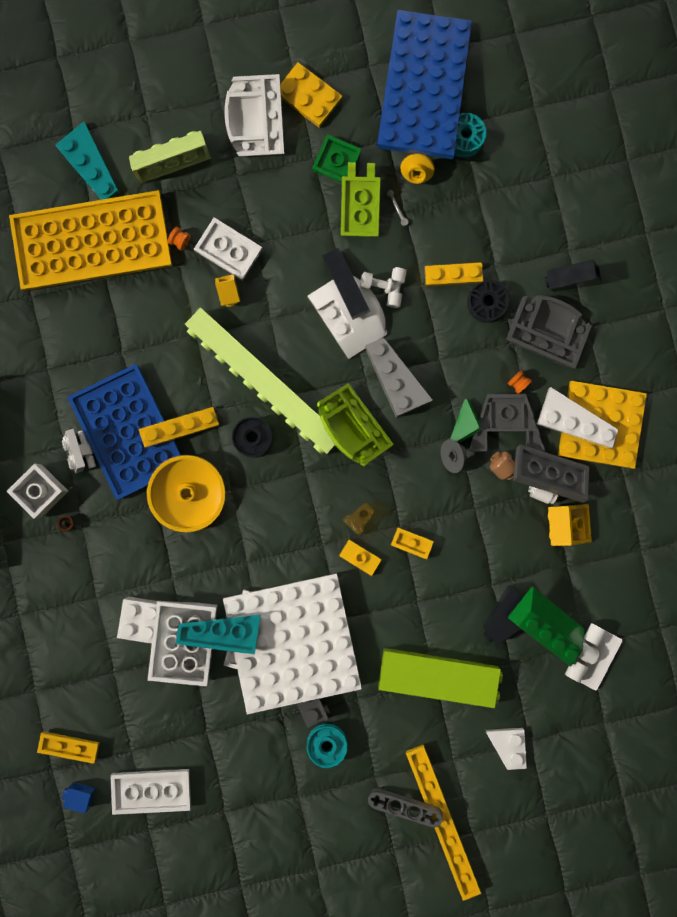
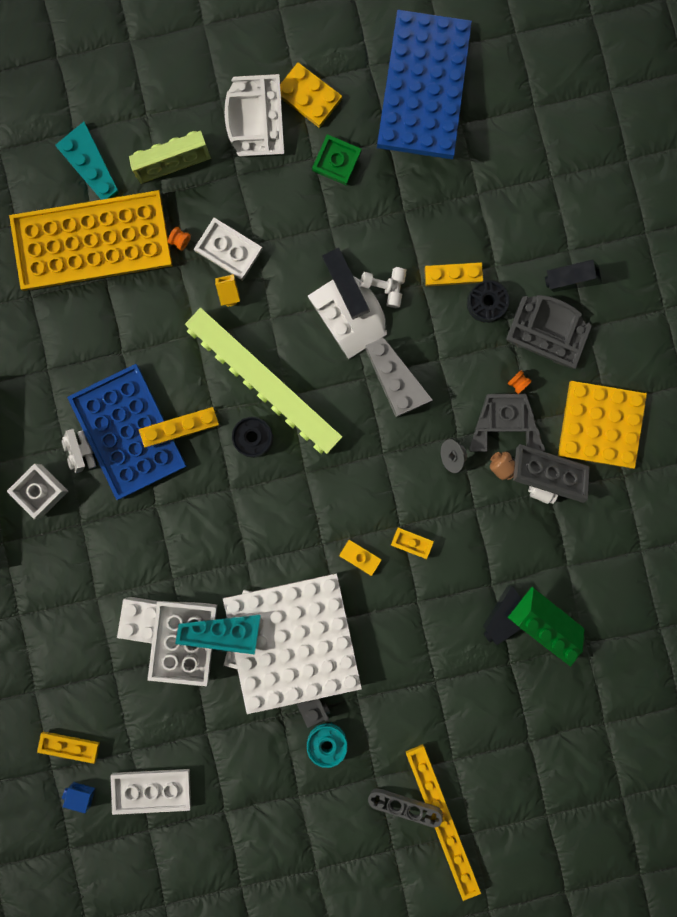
(68, 520): reddish brown hinge -> none
(186, 493): yellow dish -> none
(352, 426): lime slope -> none
(357, 522): clear yellow plate -> none
(360, 203): lime tile -> none
(404, 222): light grey hinge -> none
(420, 163): yellow piece -> none
(440, 678): lime brick -> none
(466, 424): green tile -> none
(475, 129): teal wheel -> none
(510, 746): white wing -> none
(569, 525): yellow slope -> none
(572, 419): white wing -> none
(597, 655): white panel -> none

